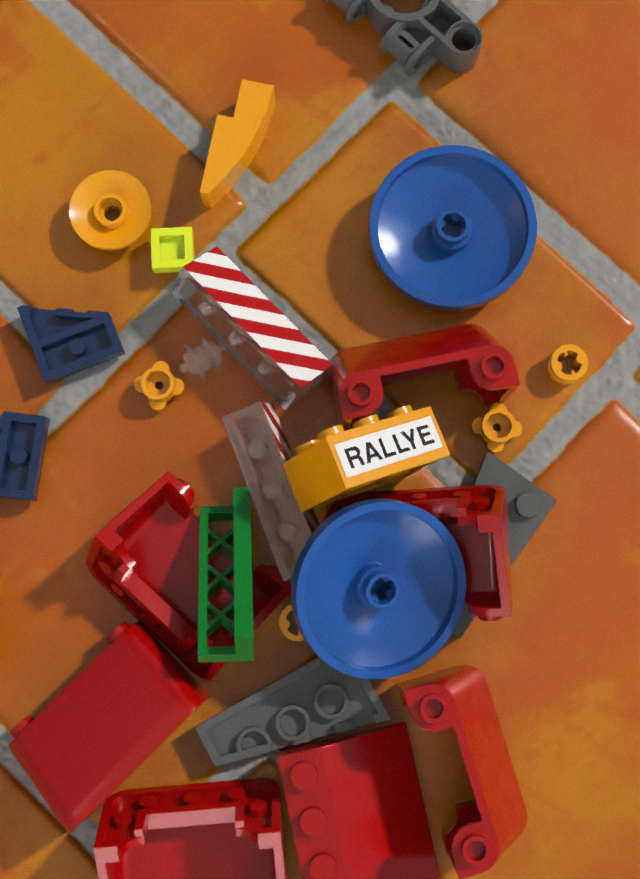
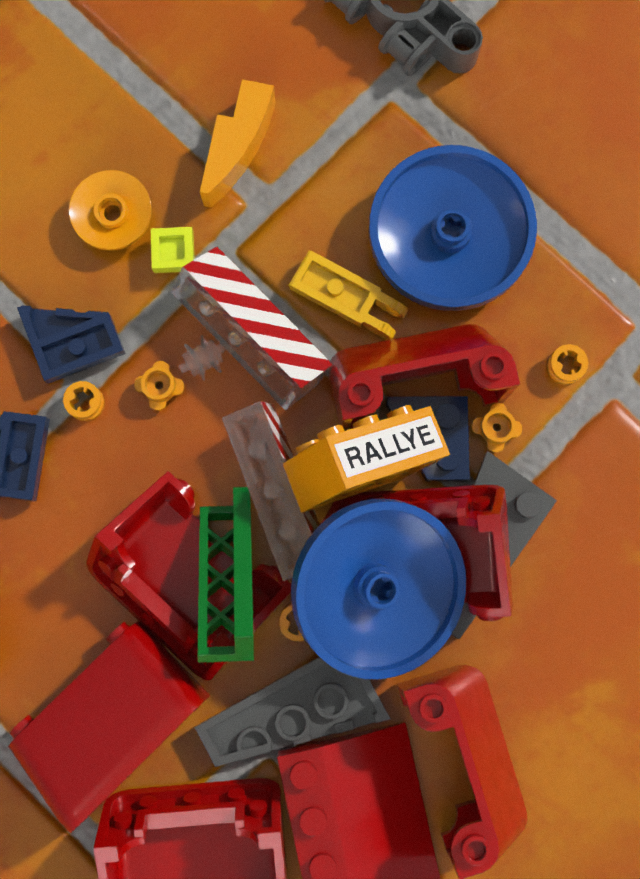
(70, 399): none -> light orange bush
(345, 294): none -> yellow hinge
(452, 419): none -> dark blue wing

